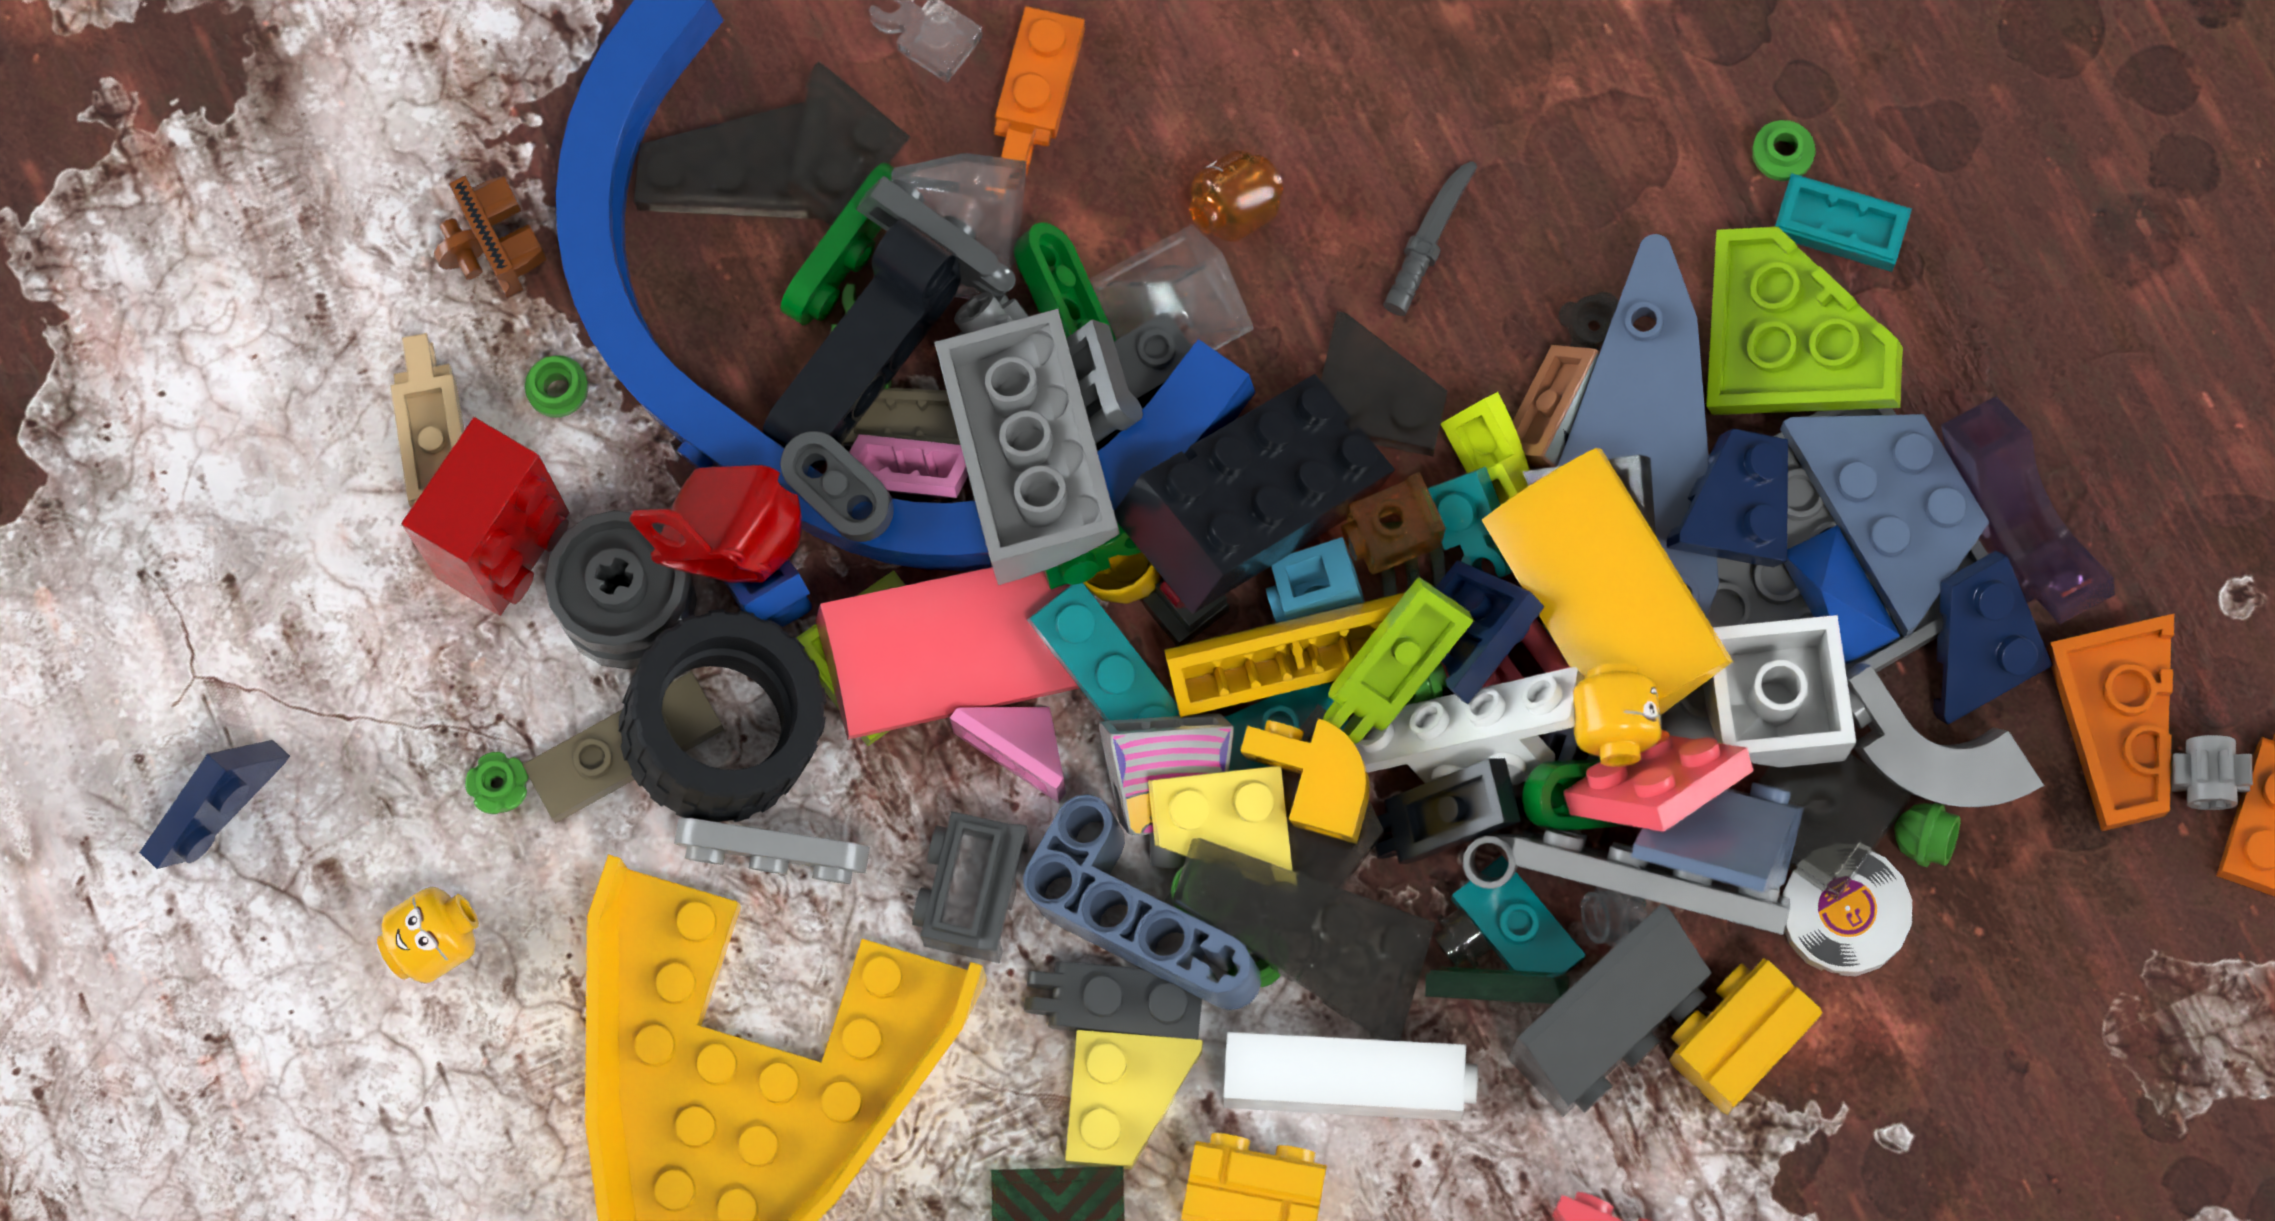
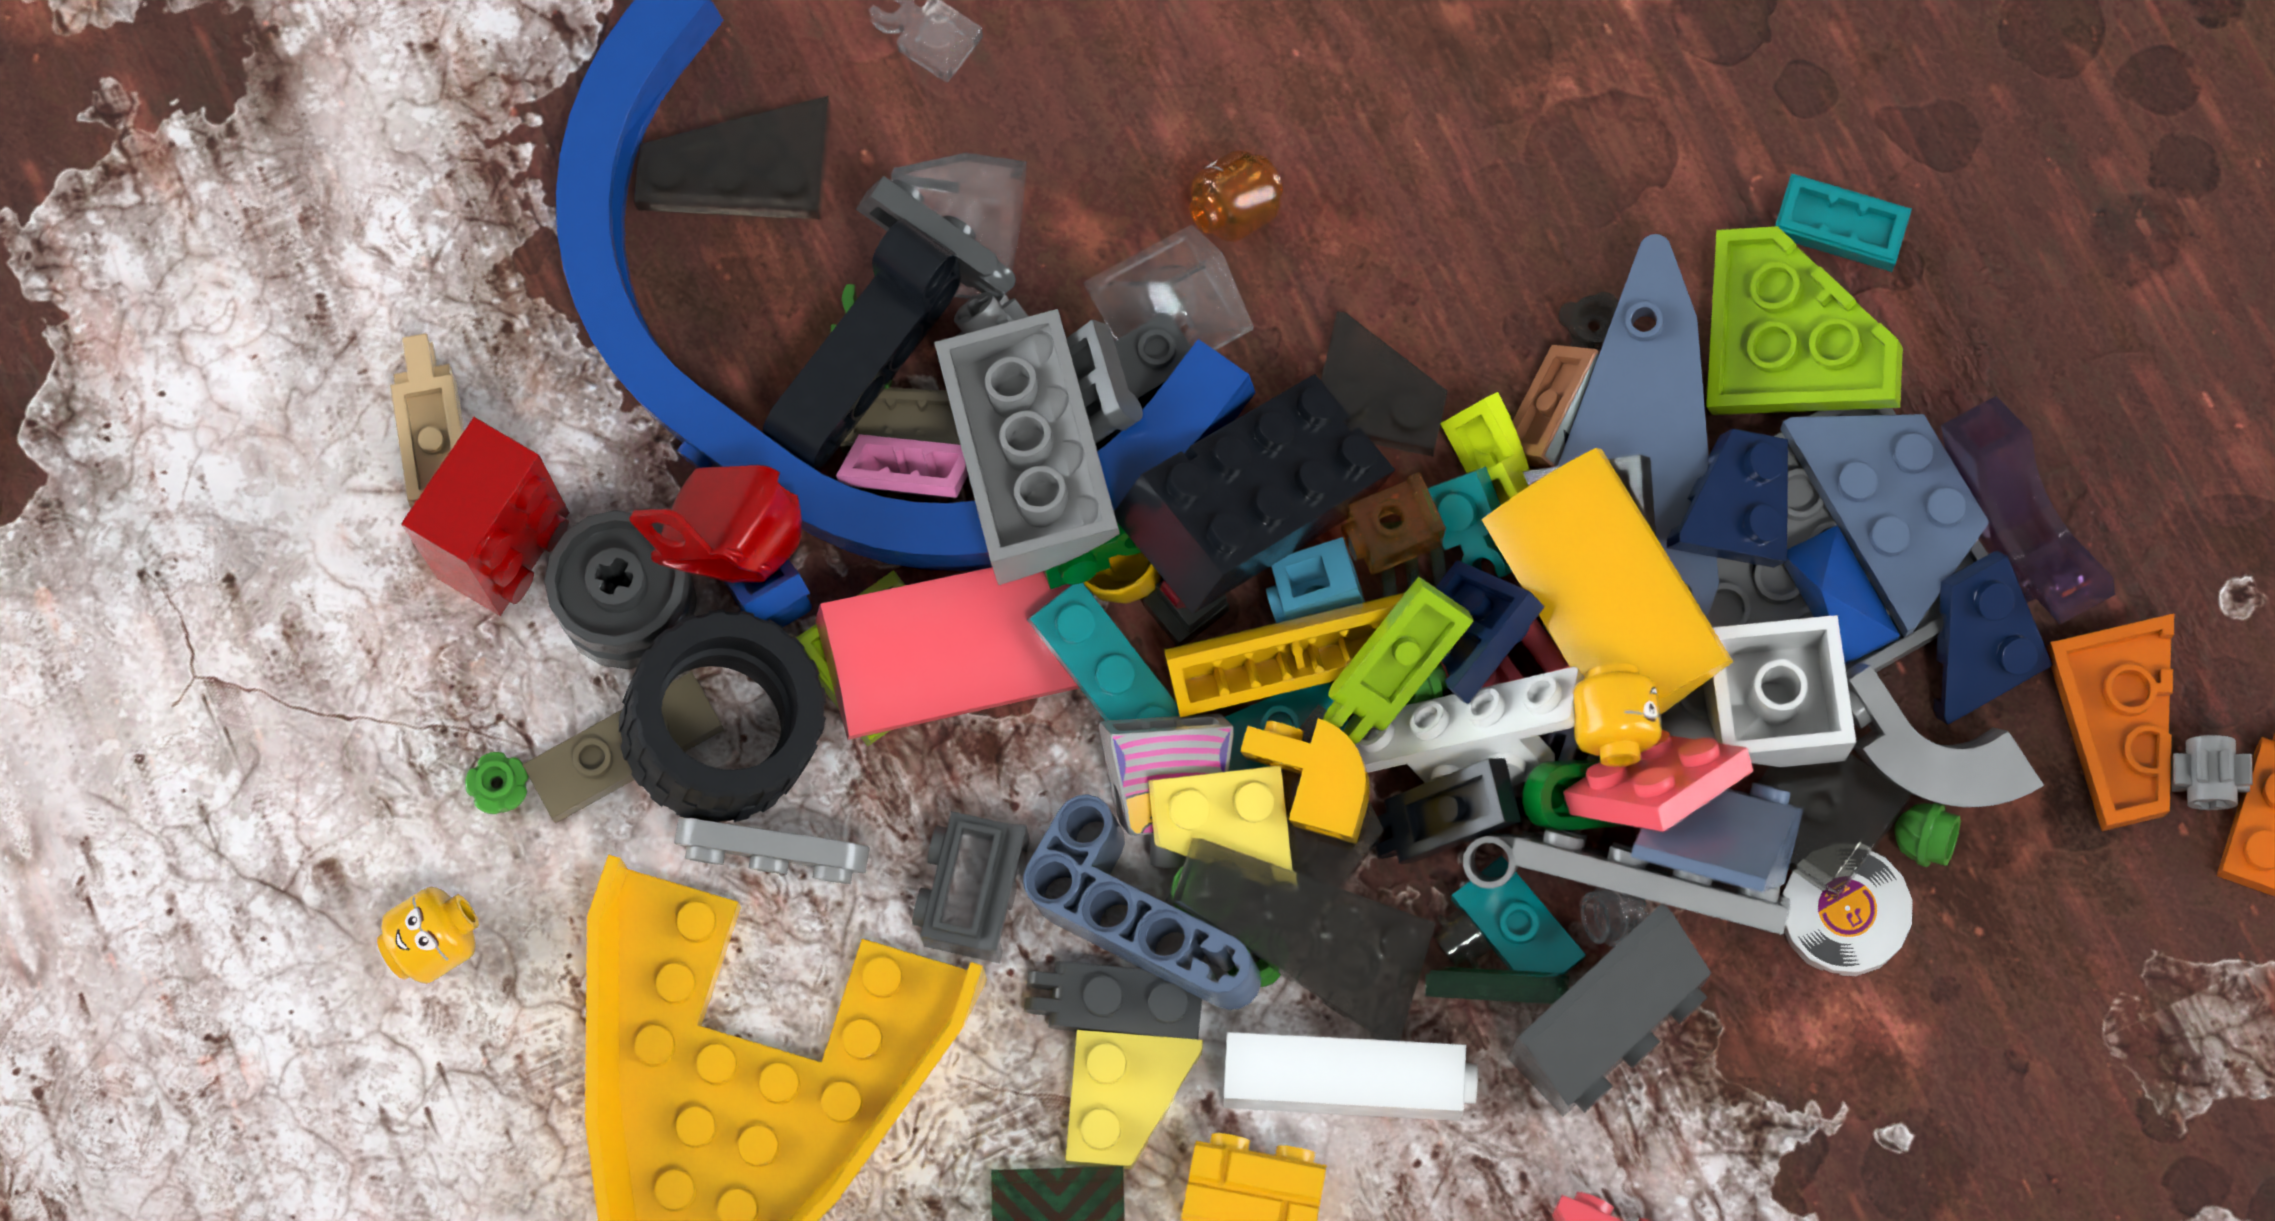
(210, 800): dark blue wing -> none
(484, 207): dark orange hips -> none
(551, 370): bright green plate -> none
(837, 144): clear smoke wing -> none
(839, 488): dark grey plate -> none
(842, 249): green plate -> none
(1016, 739): bright pink slope -> none
(1037, 81): orange hinge -> none
(1057, 277): green plate -> none
(1423, 248): dark grey piece -> none
(1743, 1035): yellow brick -> none
(1779, 166): bright green plate -> none

